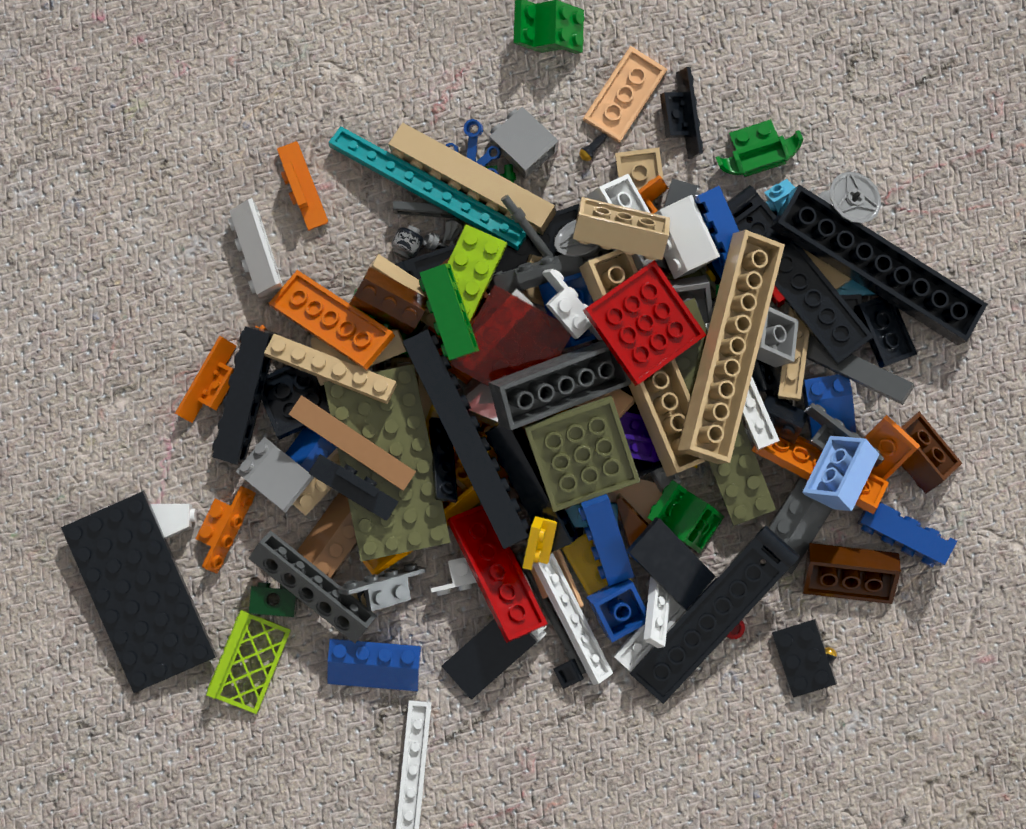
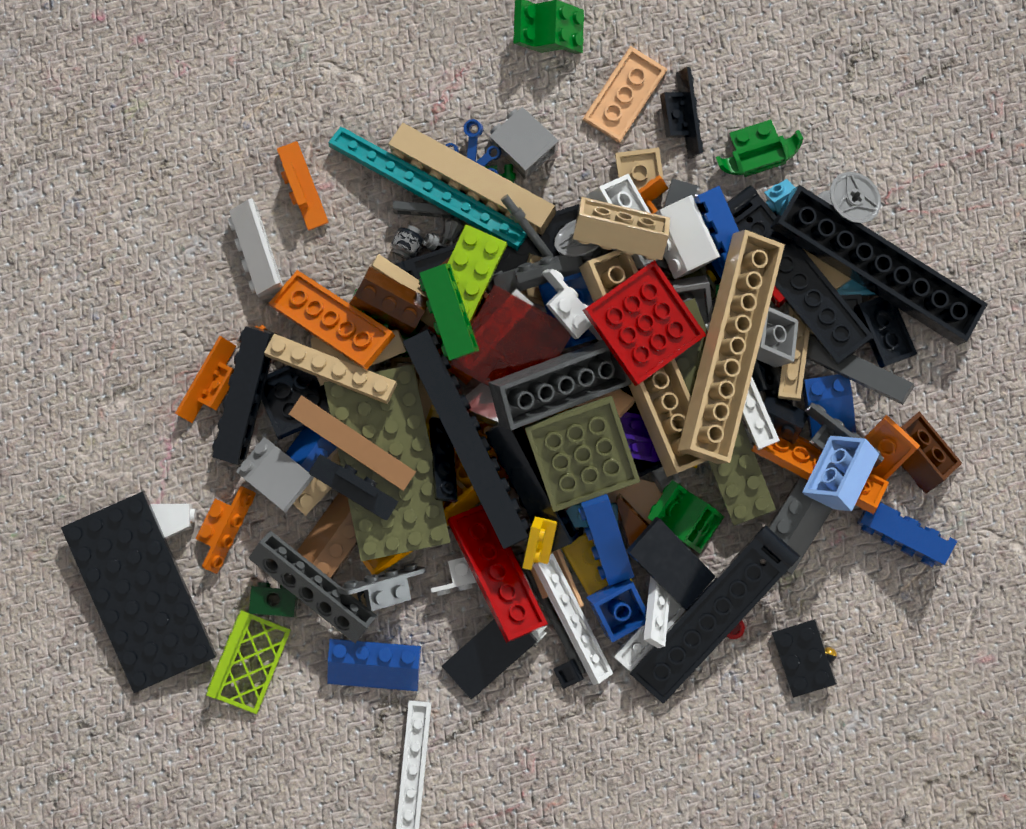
(587, 152): black piece -> none
(851, 573): reddish brown slope -> none

